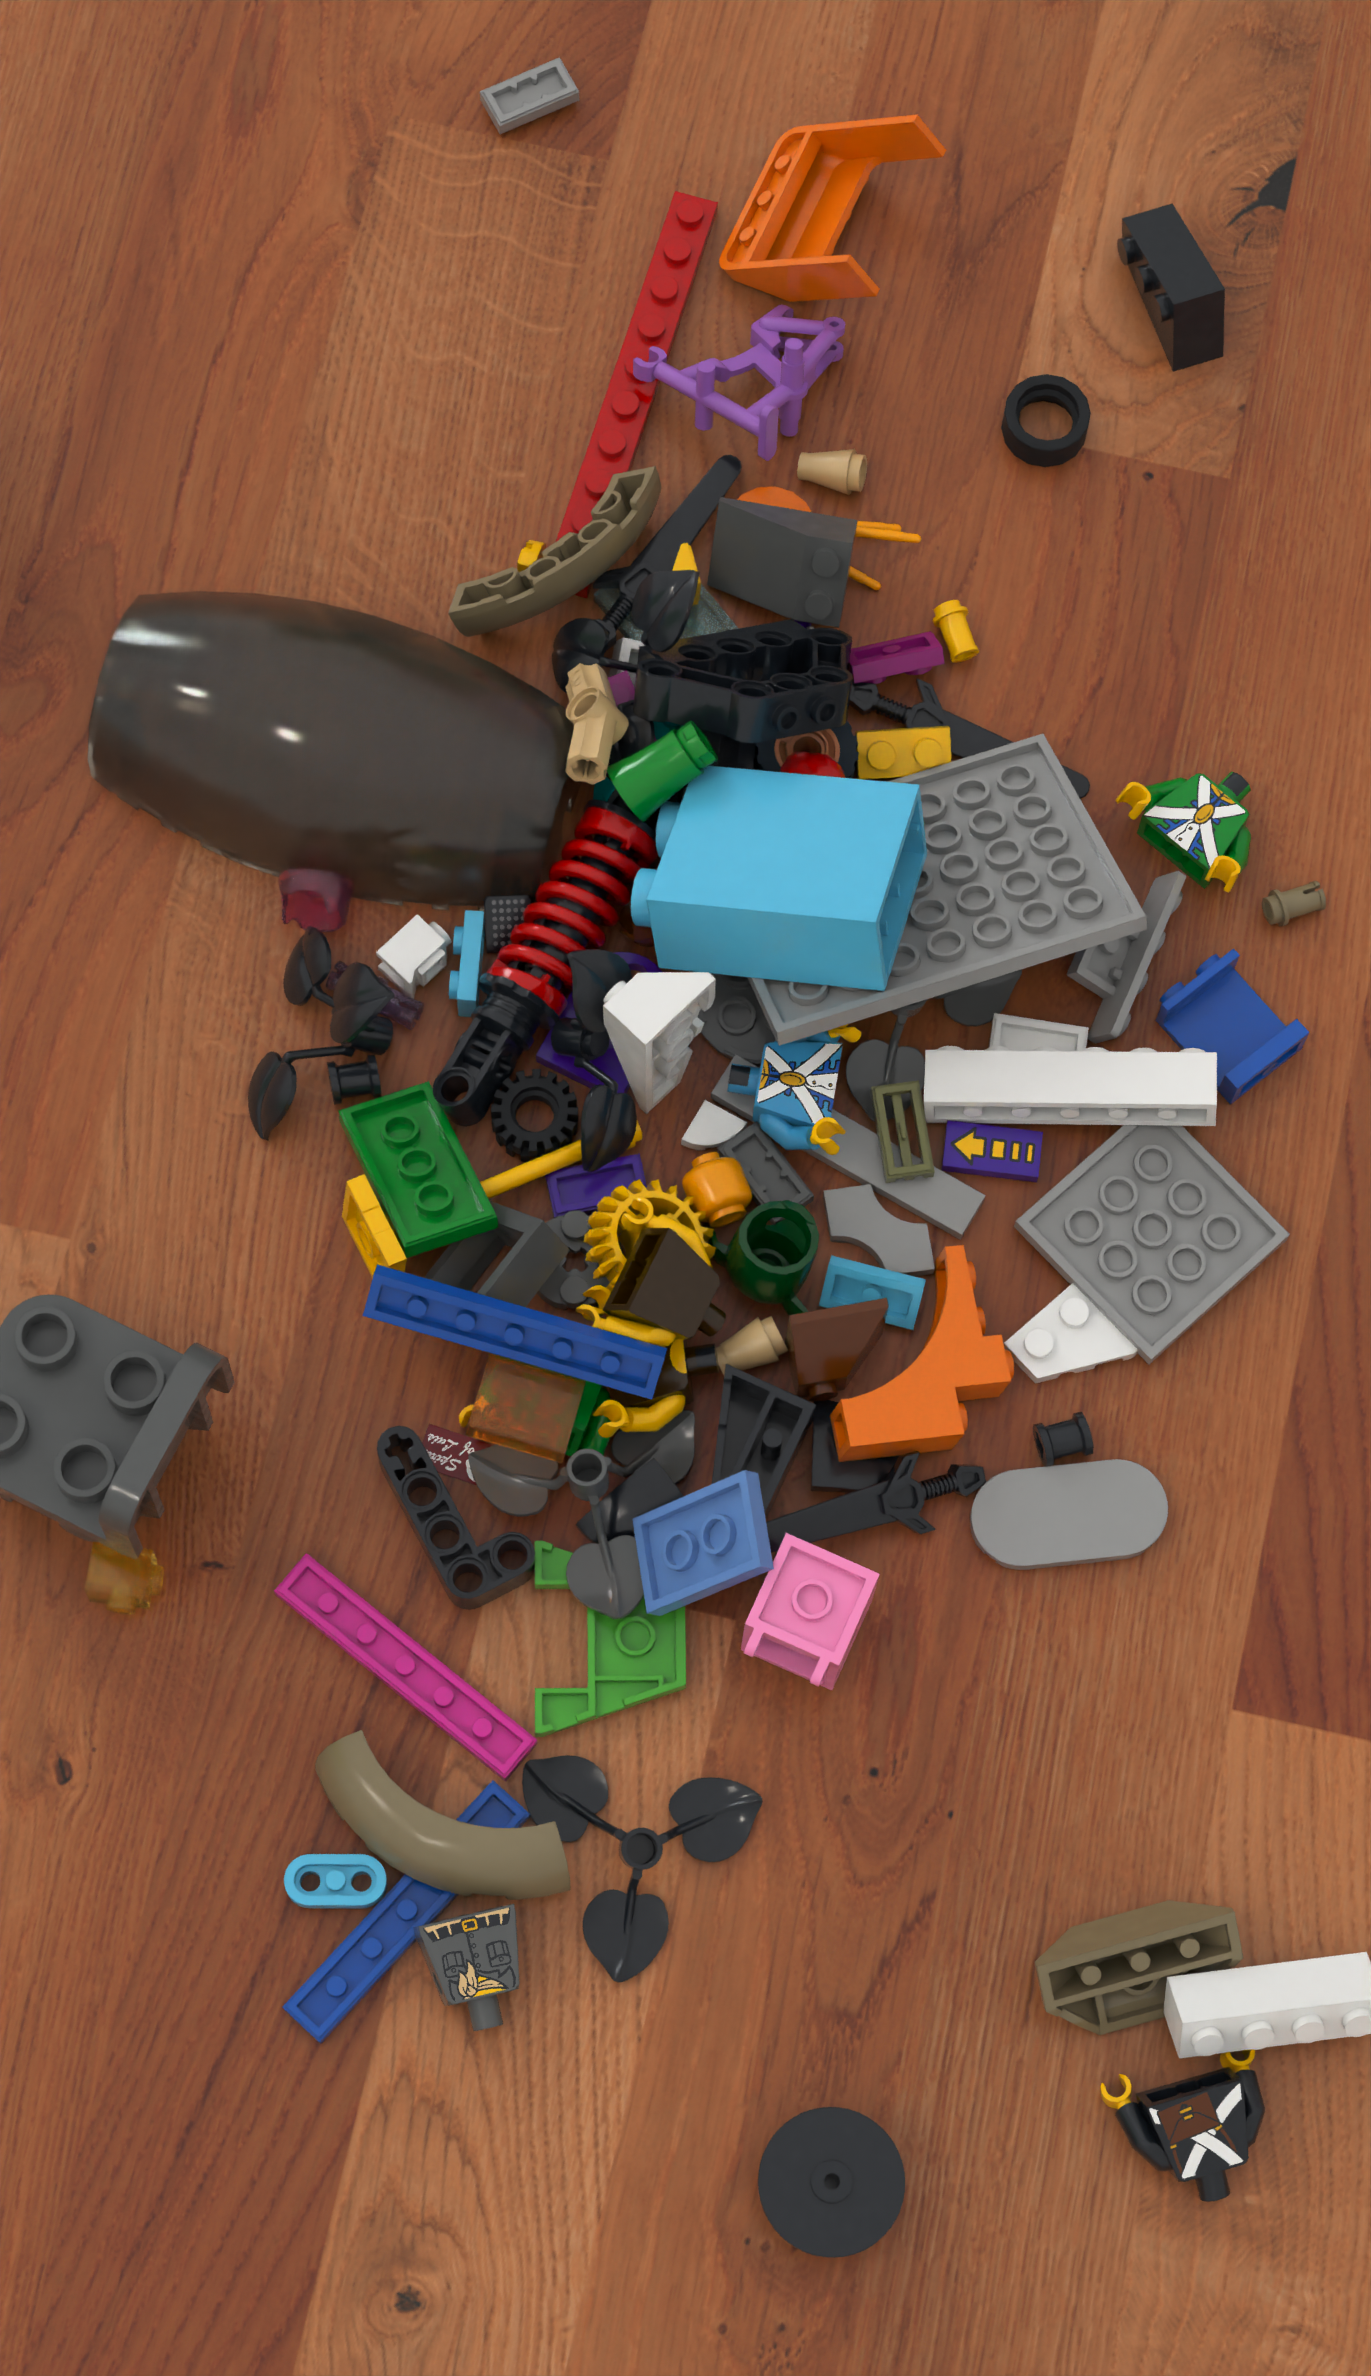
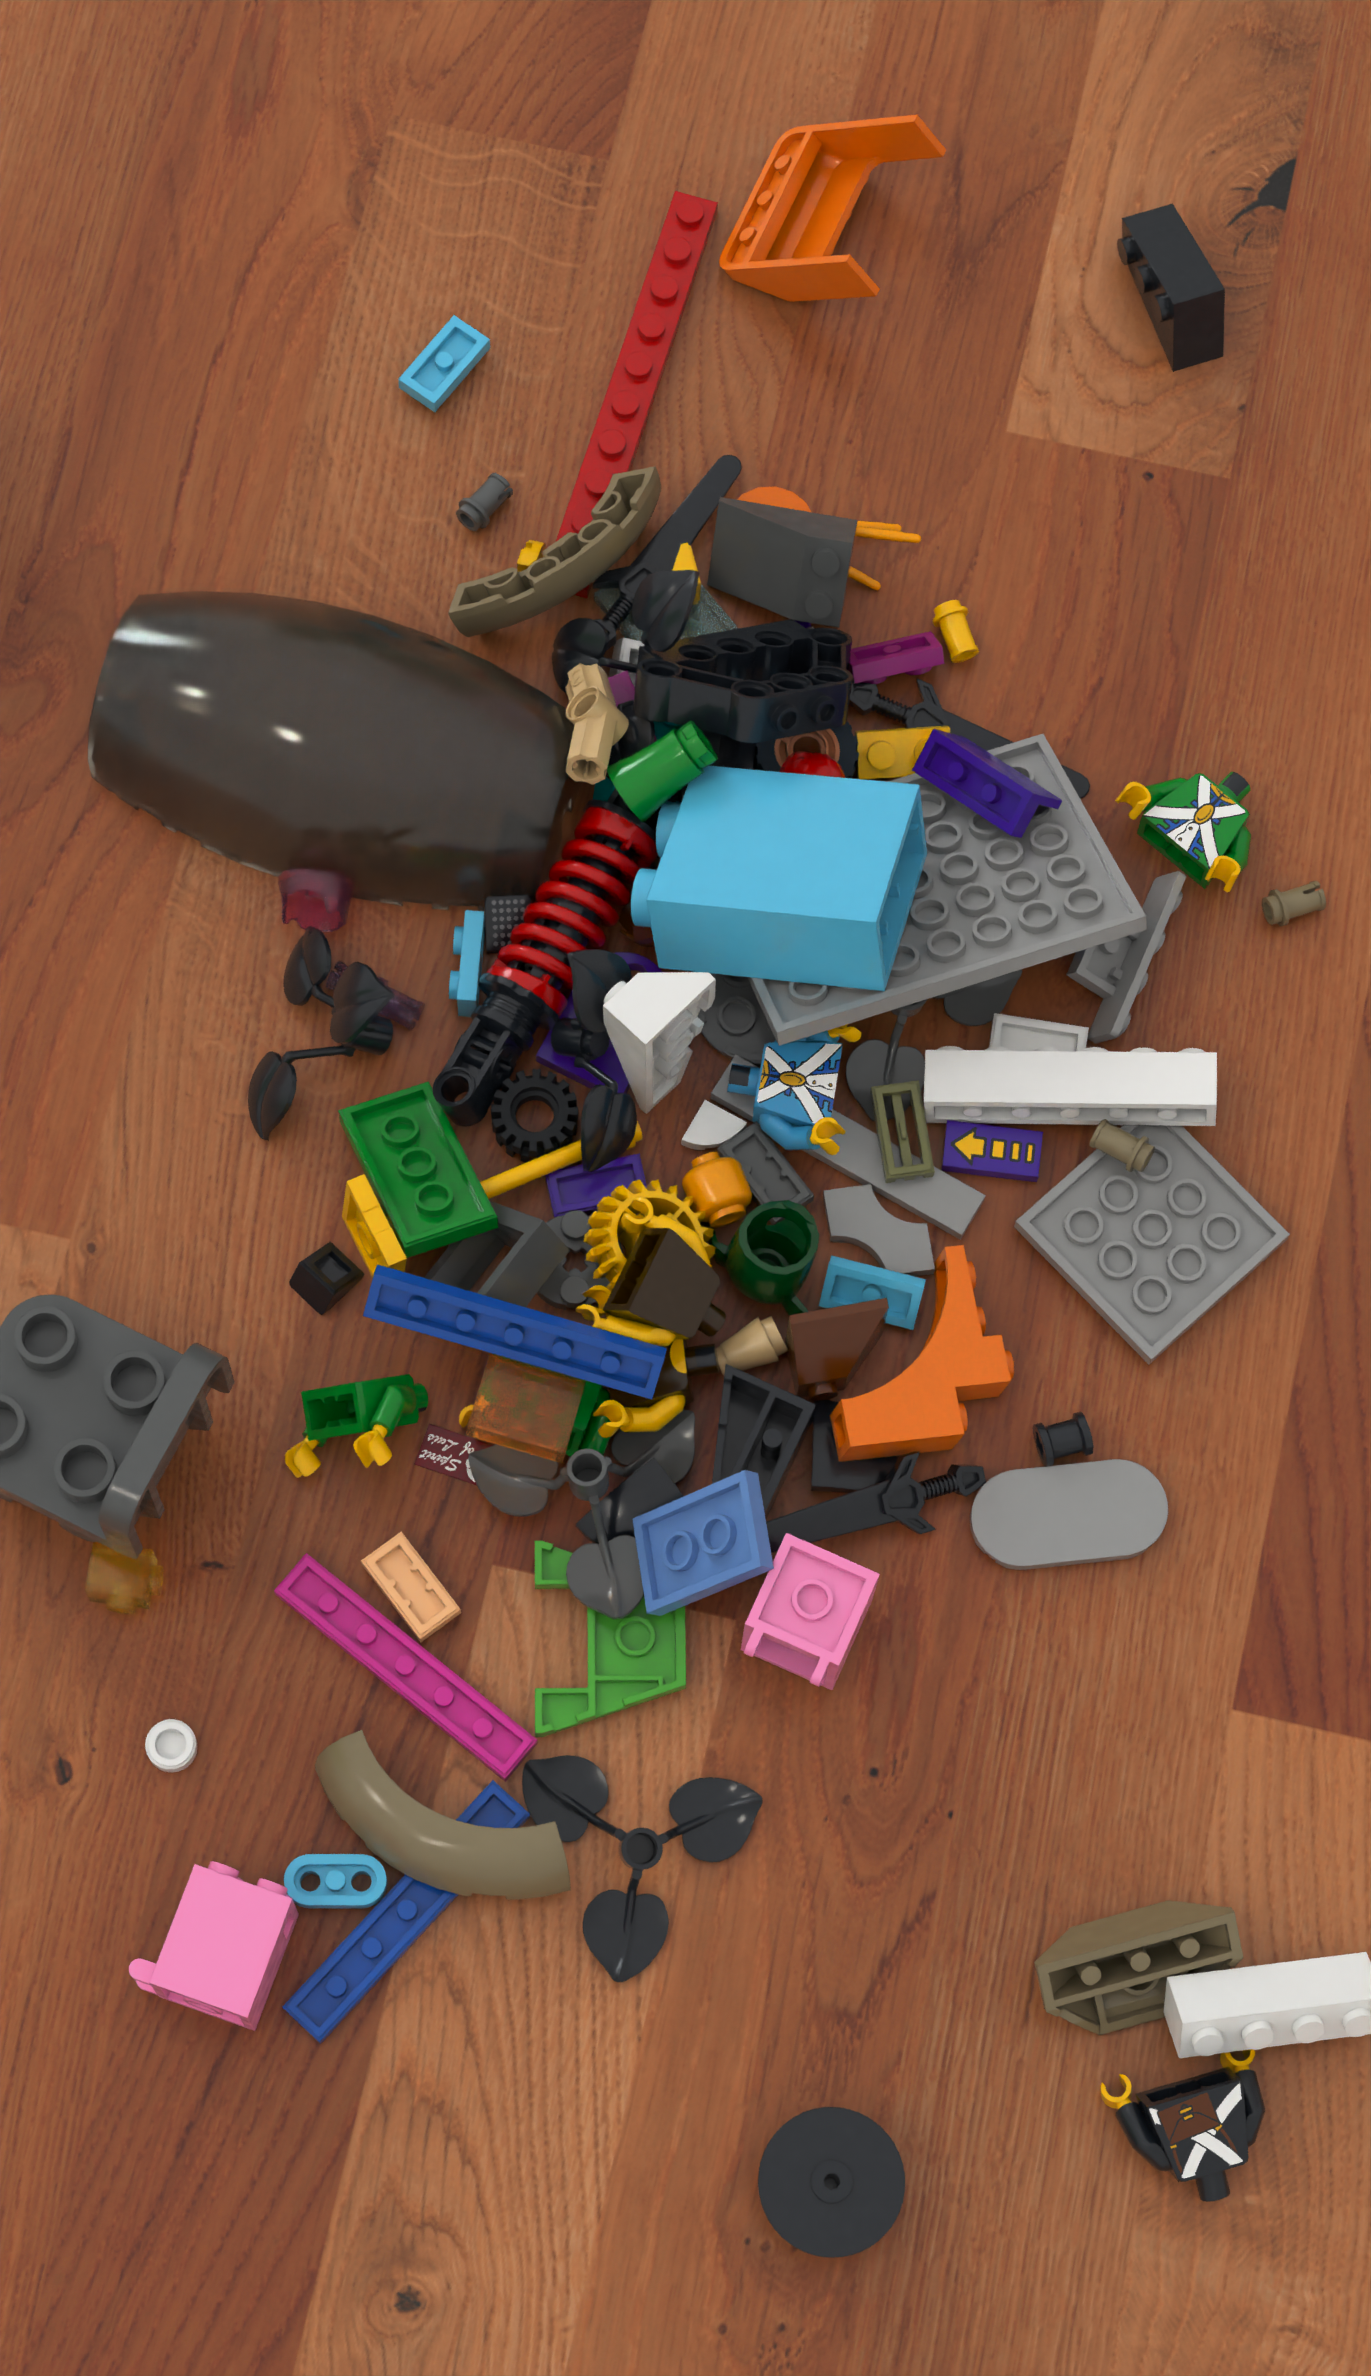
(171, 1745): none -> white tile
(222, 1946): none -> bright pink container
(325, 1277): none -> black slope
(354, 1079): black bush -> none
(354, 1408): none -> green torso
(411, 1586): none -> light nougat plate
(414, 955): white window -> none
(444, 363): none -> medium azure plate
(444, 1515): black beam -> none
(473, 1960): torso -> none
(477, 509): none -> dark grey pin
(529, 95): light grey plate -> none
(800, 367): medium lavender piece -> none
(836, 470): tan cone -> none
(982, 782): none -> dark purple panel
(1053, 390): black tyre -> none
(1067, 1338): white wing -> none
(1122, 1146): none -> dark tan pin
(1229, 1018): blue panel -> none

